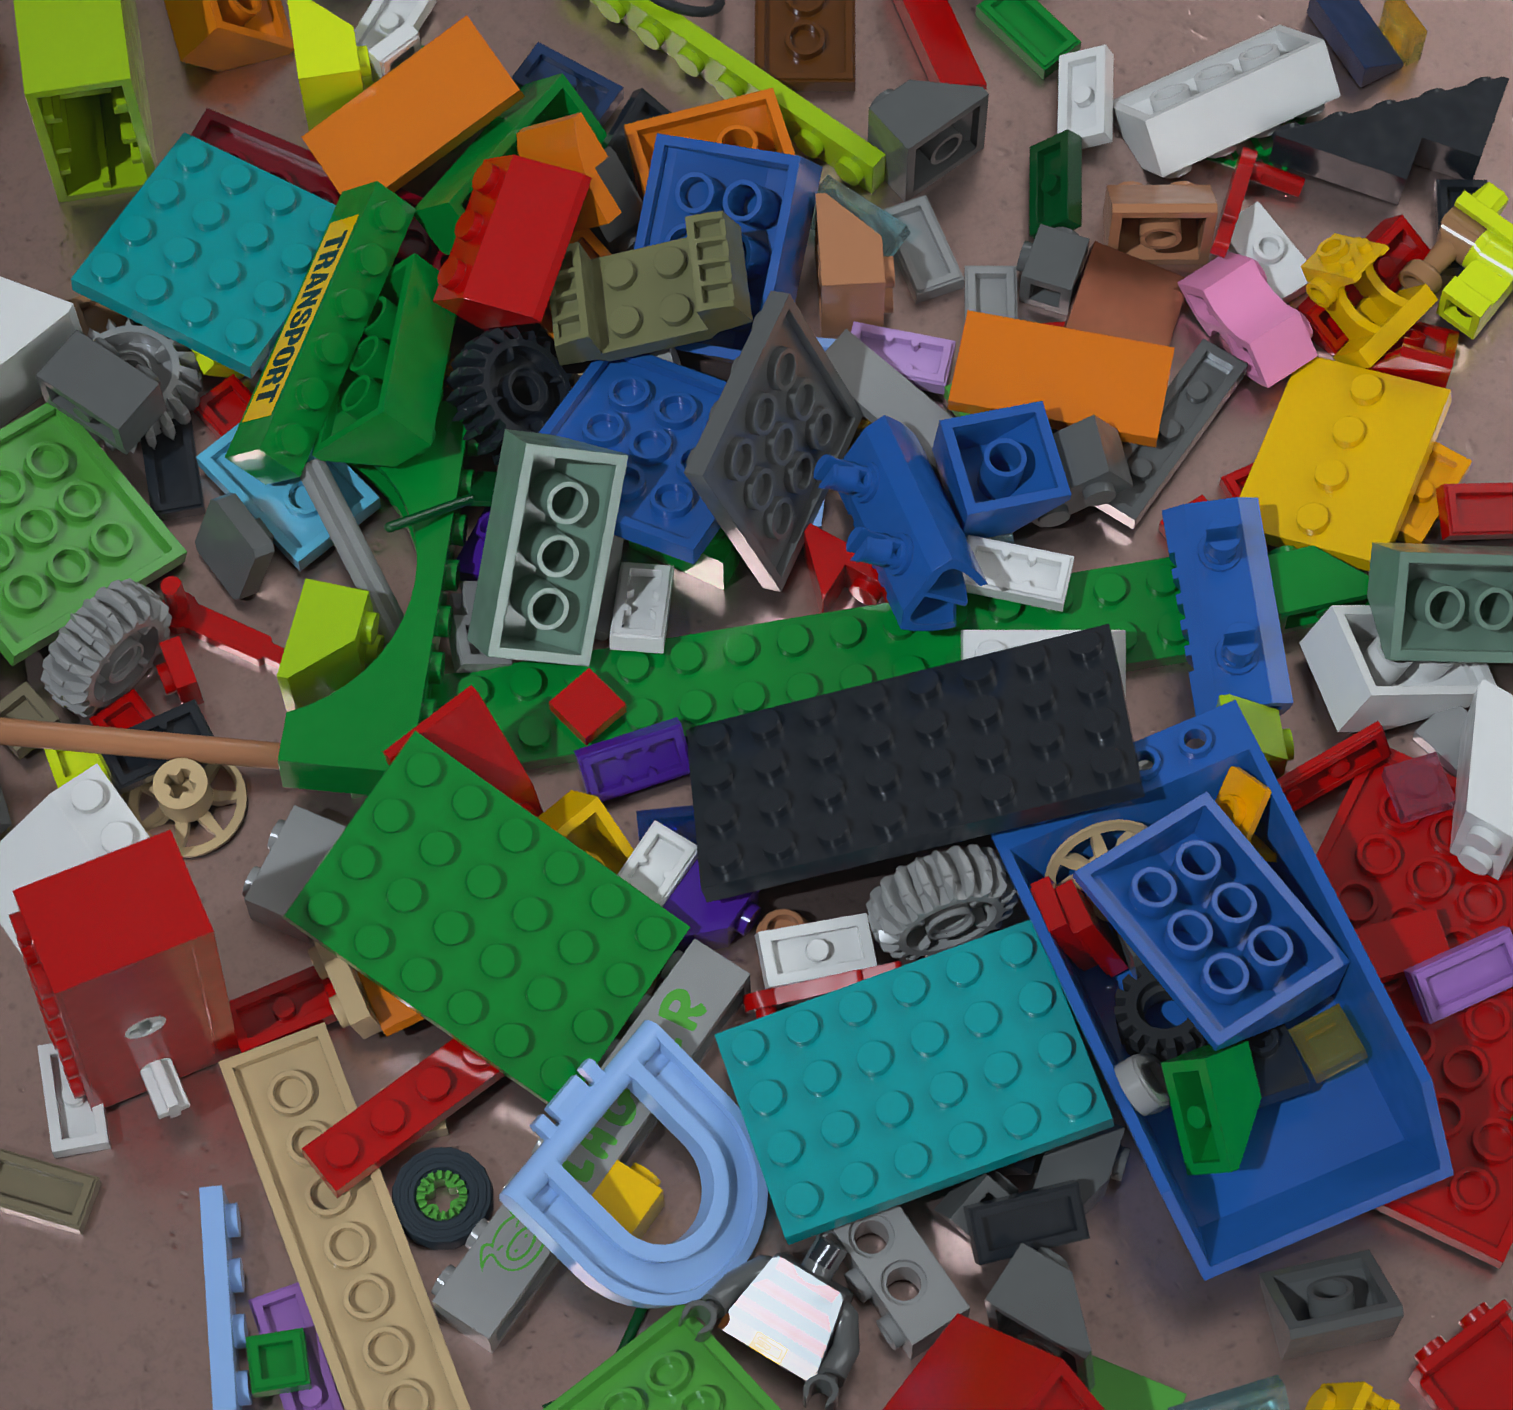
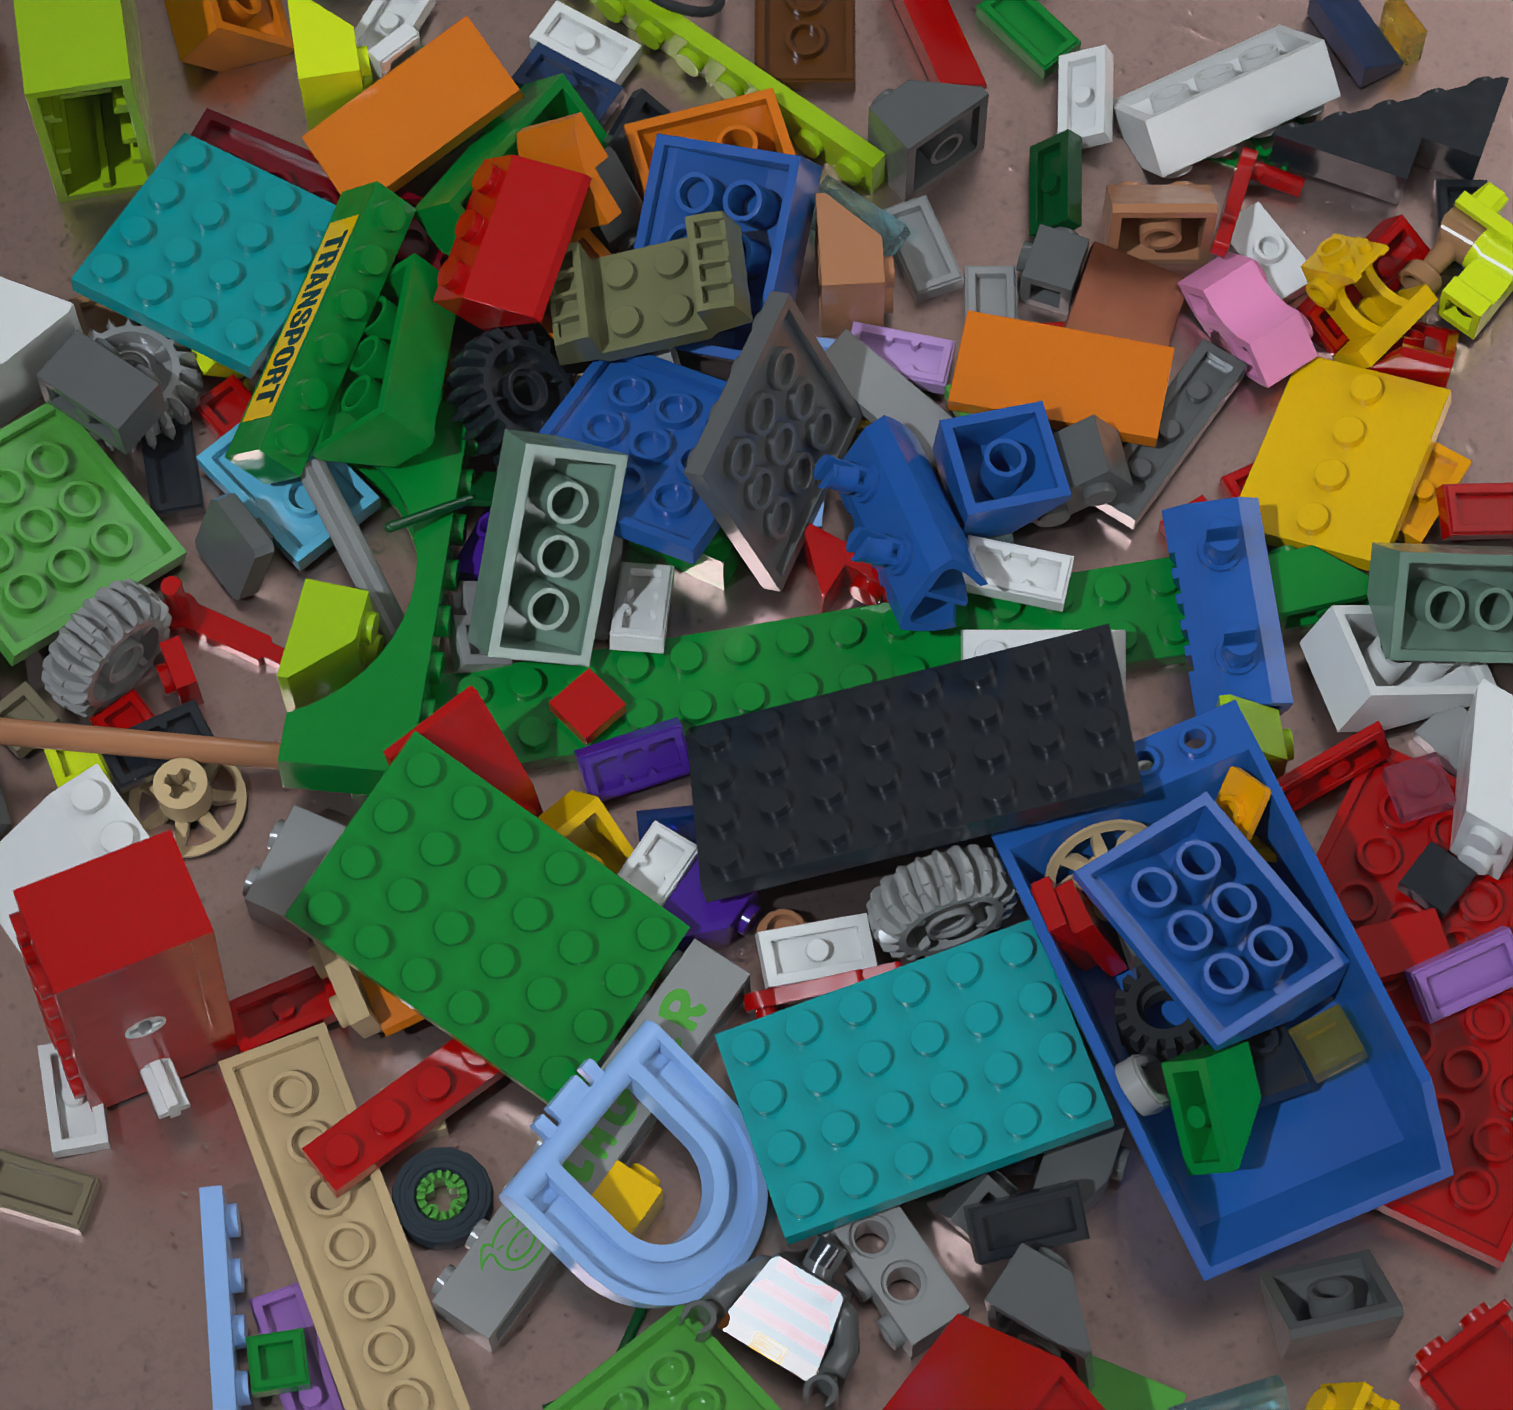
(587, 42): none -> white plate
(1437, 880): none -> black tile

